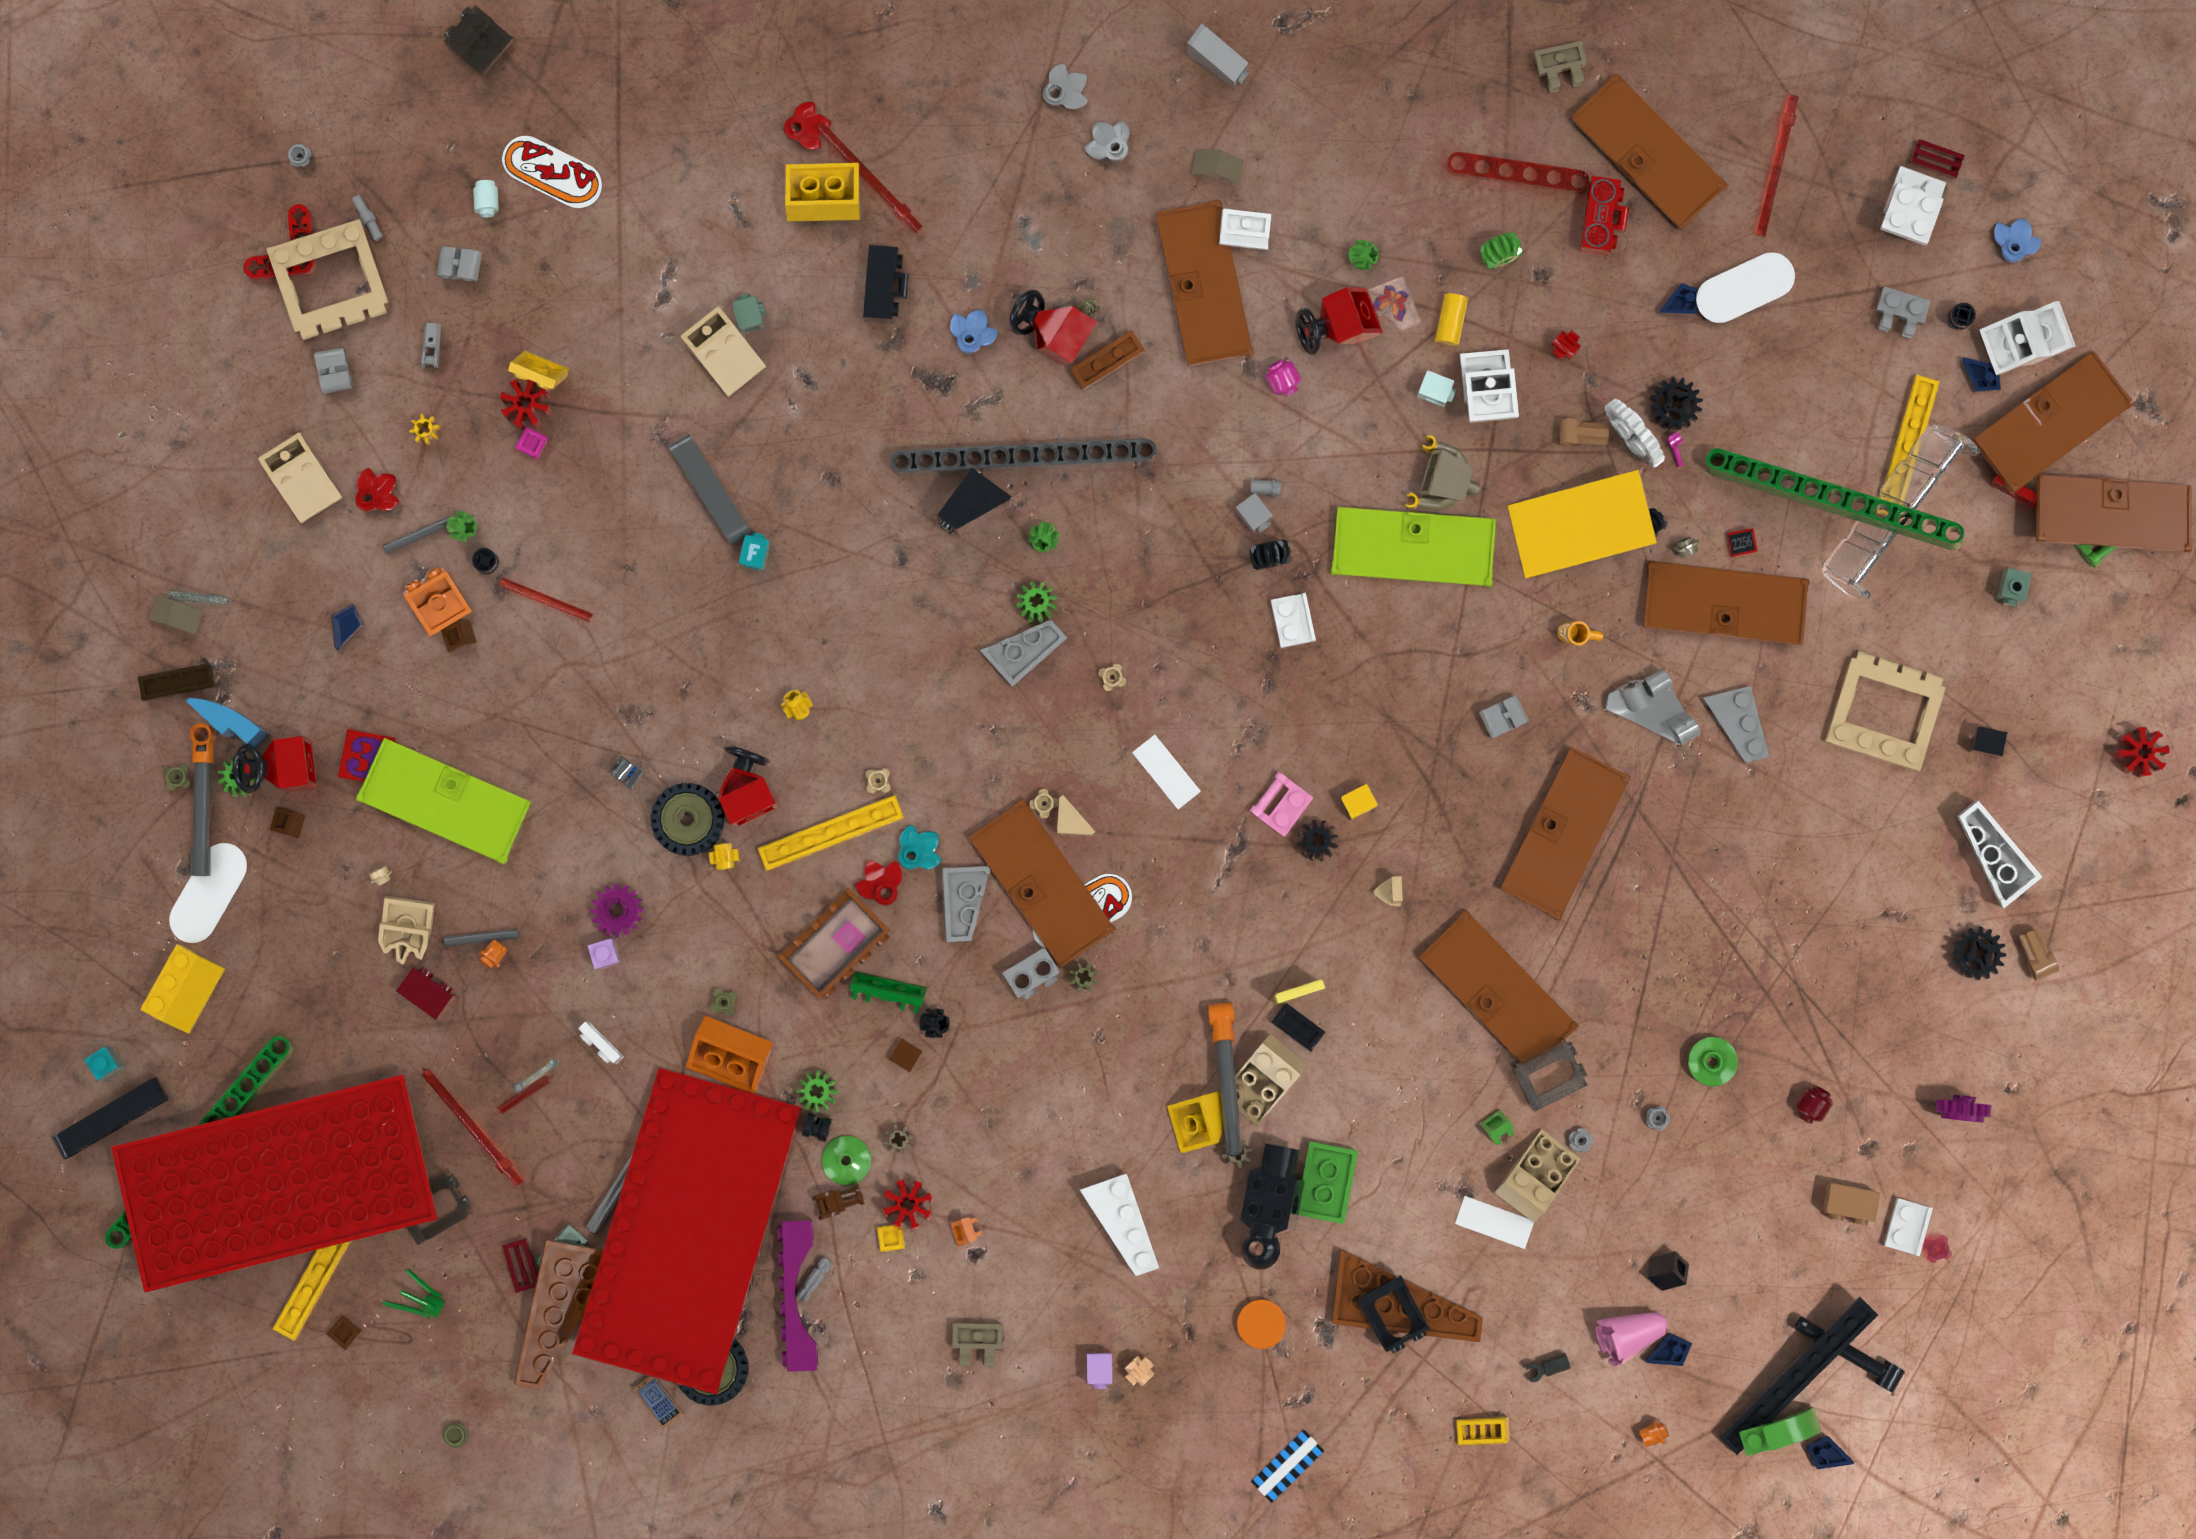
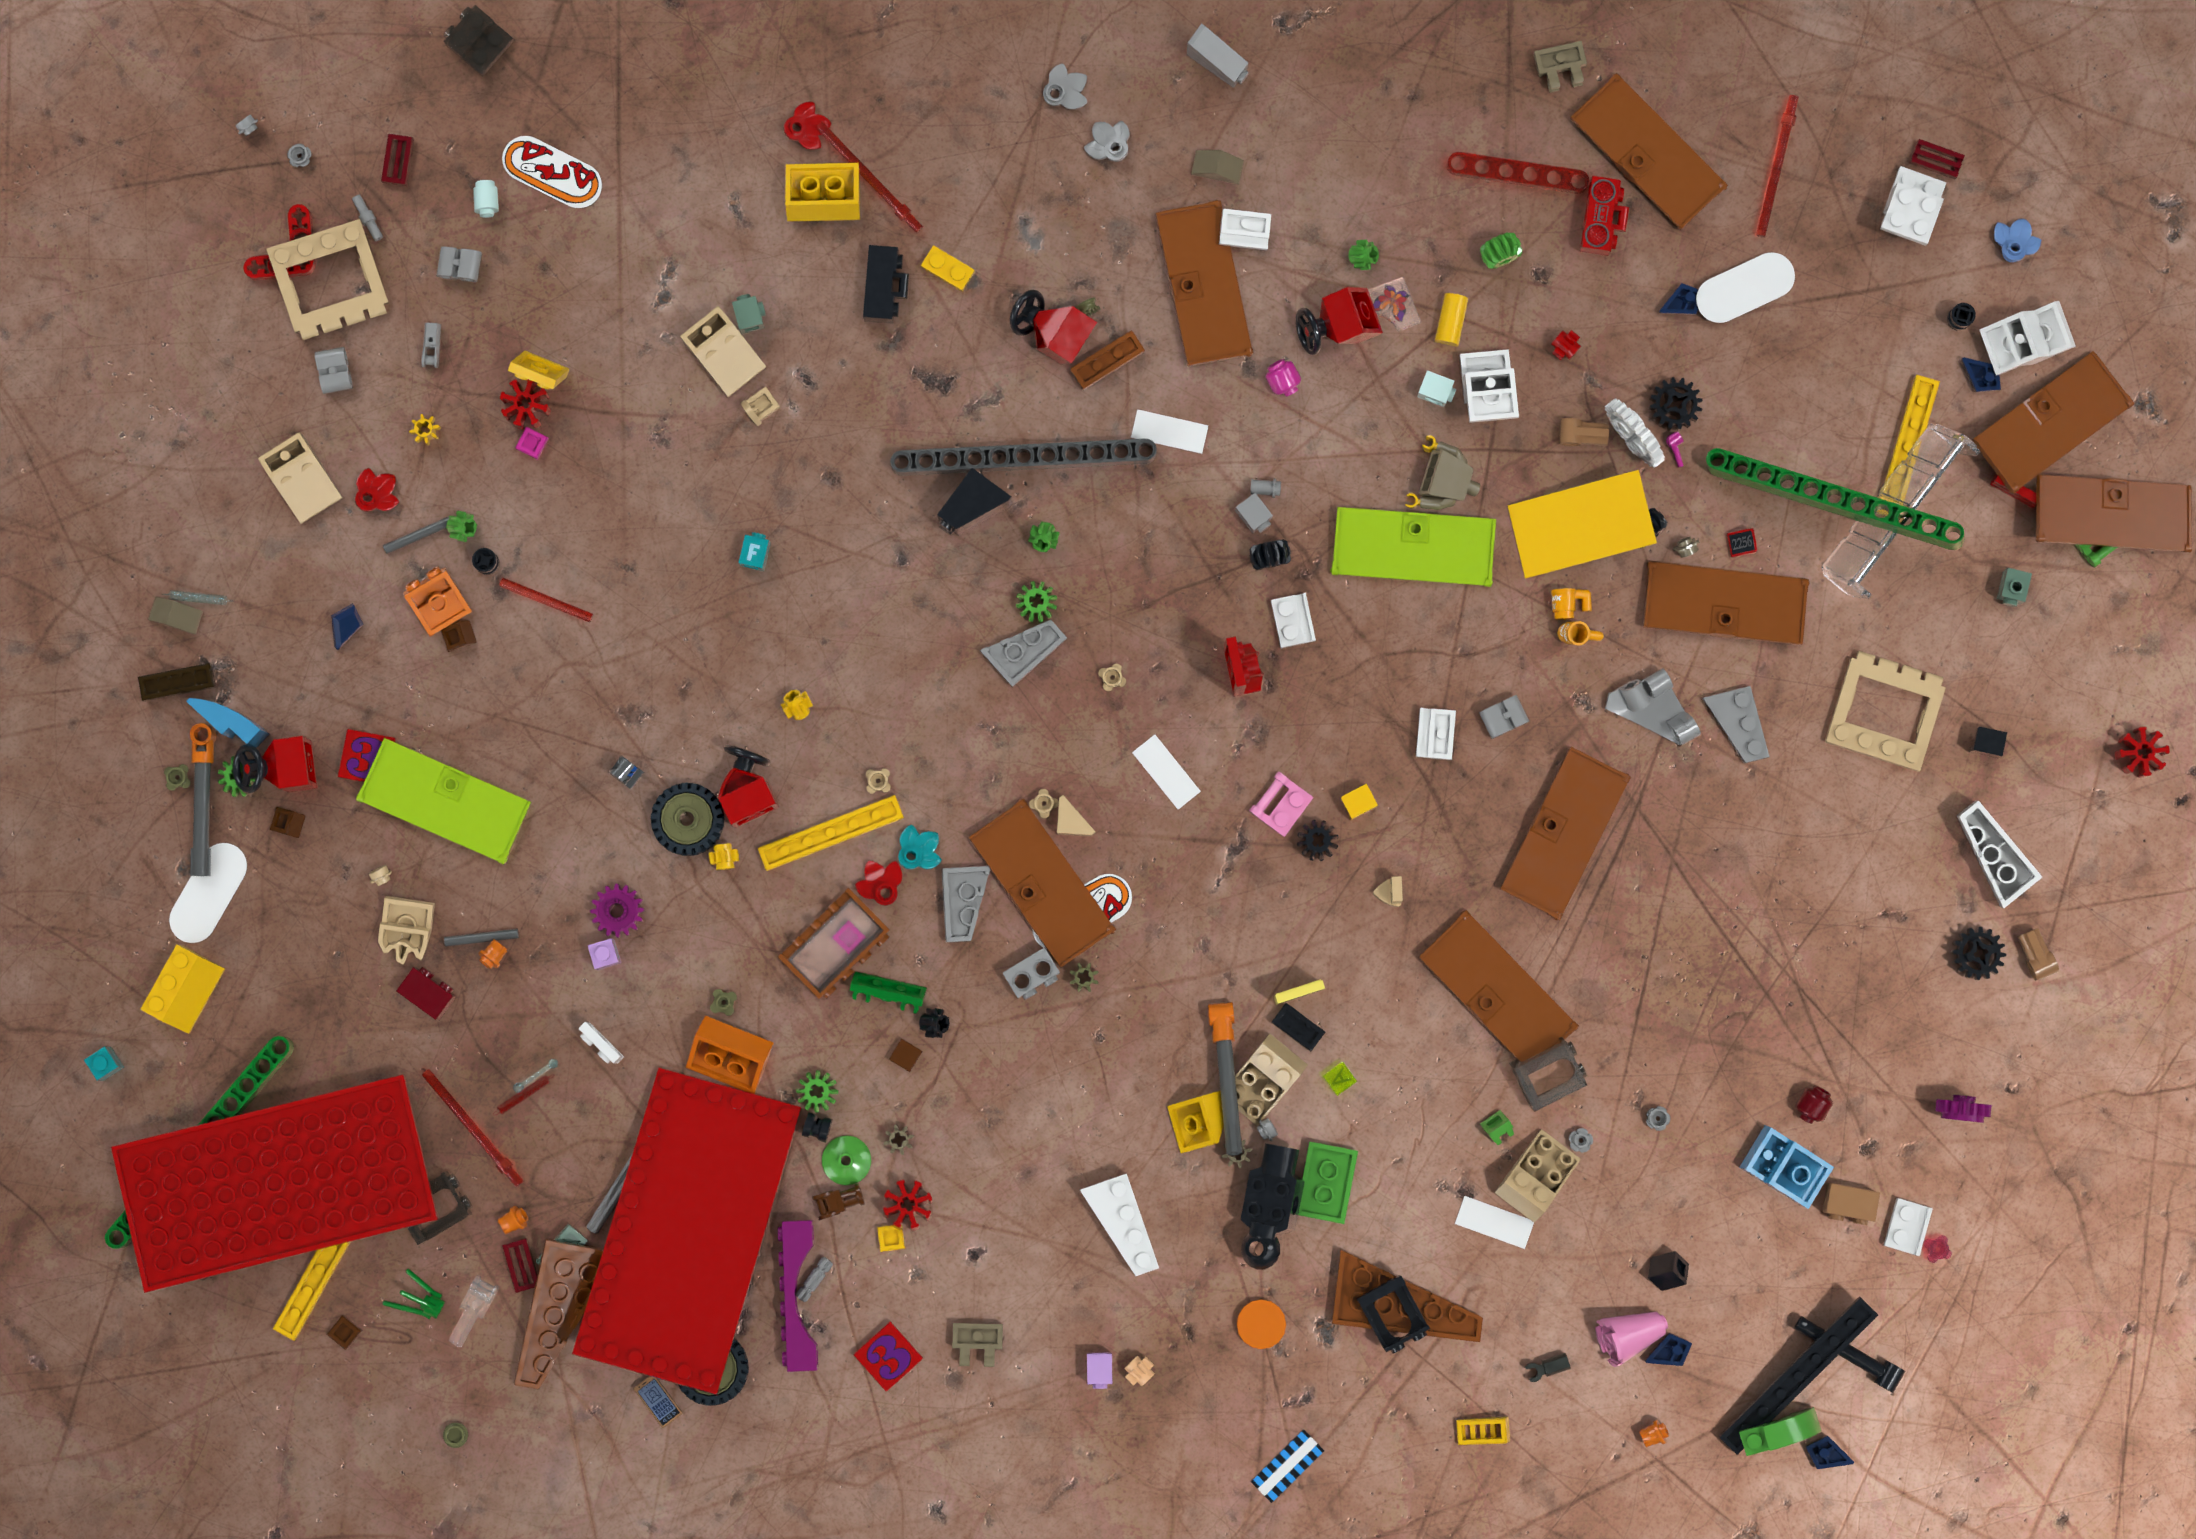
(110, 1118): black beam -> none
(247, 125): none -> light grey plate
(387, 160): none -> dark red tile
(475, 1305): none -> clear connector
(513, 1220): none -> orange hose
(709, 488): dark grey beam -> none
(760, 406): none -> tan tile
(888, 1356): none -> tile
(947, 268): none -> yellow plate
(963, 1231): orange tile -> none
(973, 328): medium blue plate -> none
(1169, 431): none -> white sticker
(1245, 675): none -> red plate
(1267, 1129): none -> light grey plate
(1339, 1078): none -> clear neon green tile
(1435, 733): none -> white plate
(1564, 602): none -> light orange piece
(1725, 1059): bright green dish -> none
(1786, 1166): none -> dark azure slope
(1902, 306): light grey plate -> none

